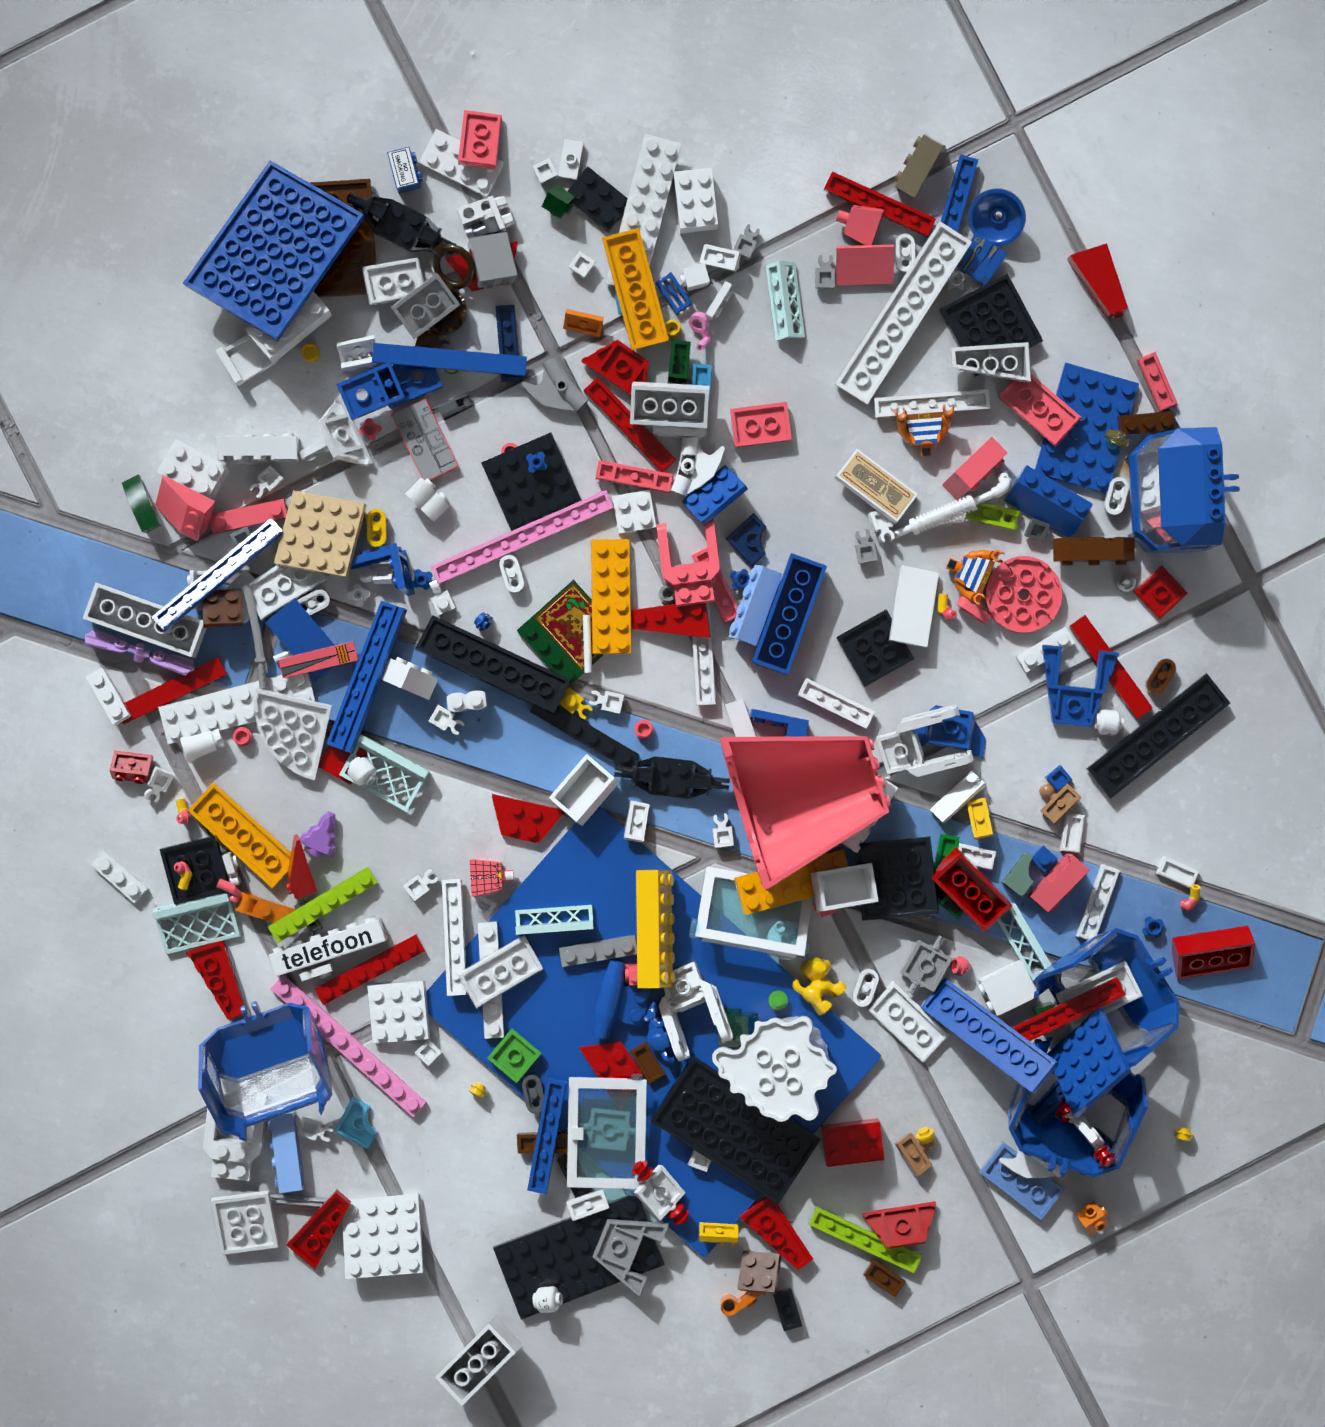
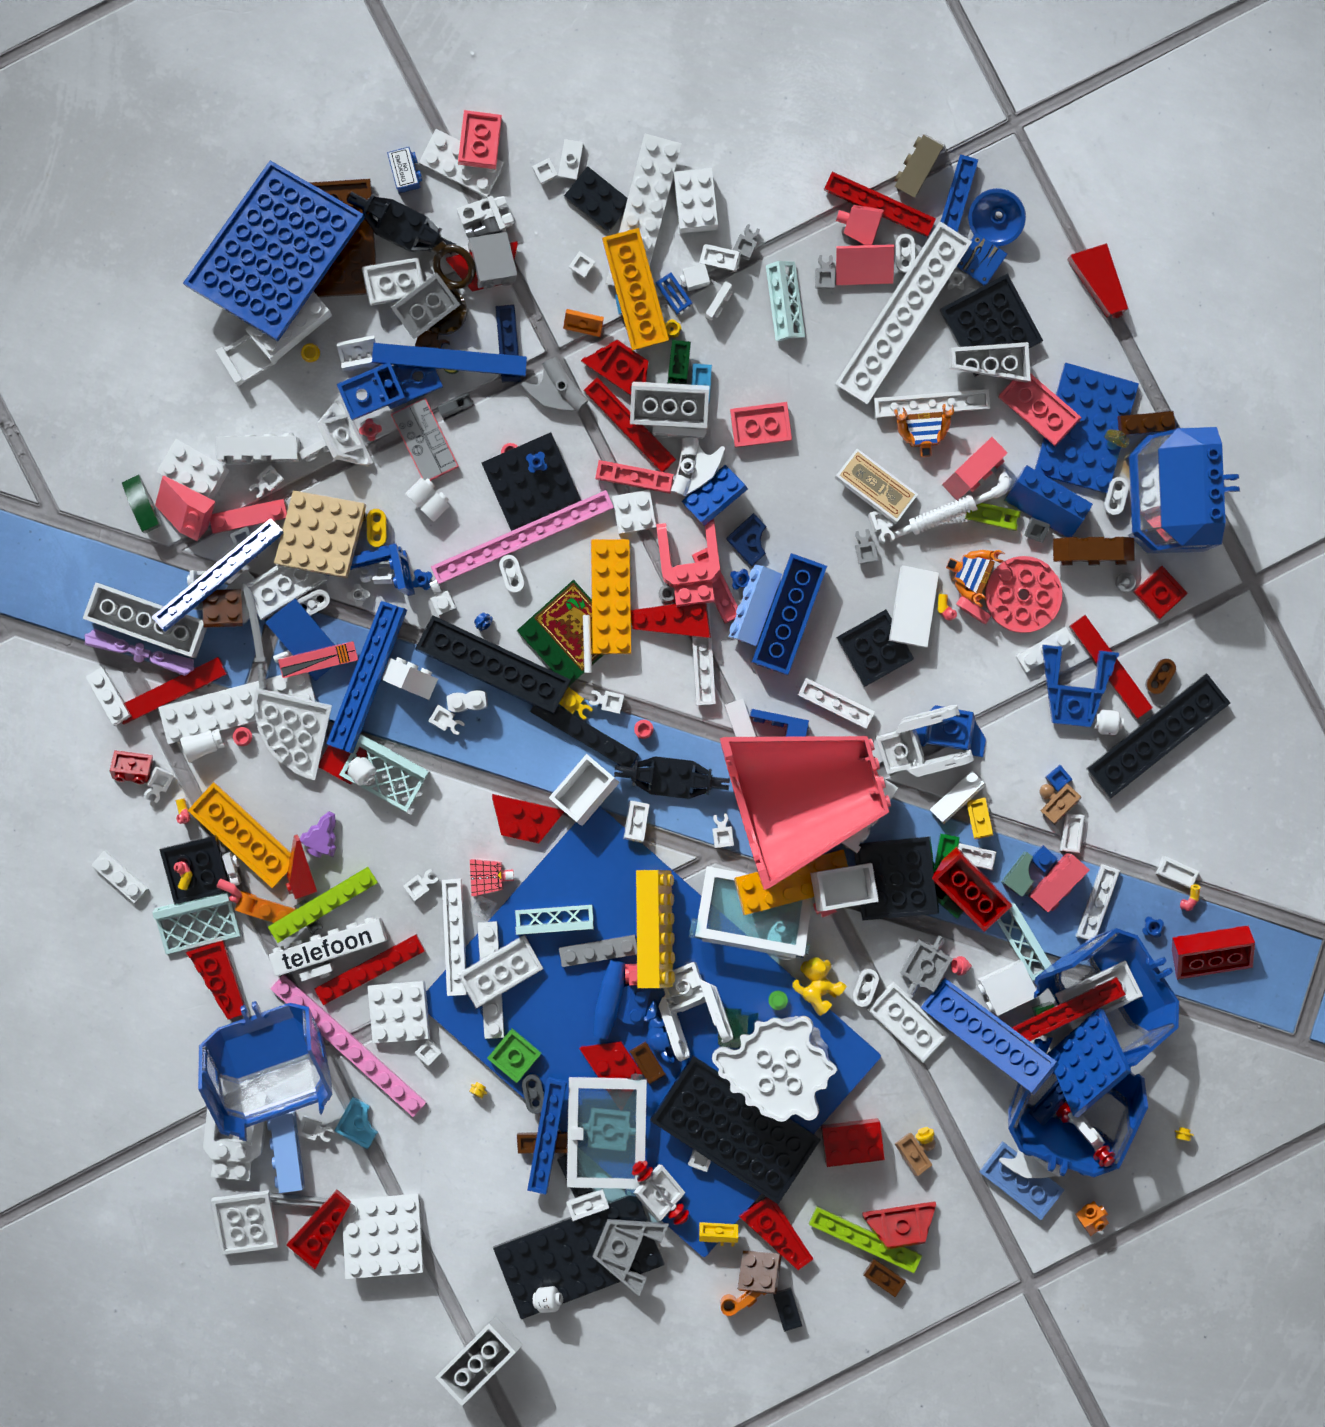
(558, 201): dark green brick -> none
(700, 327): bright pink plate -> none
(1157, 382): coral tile -> none

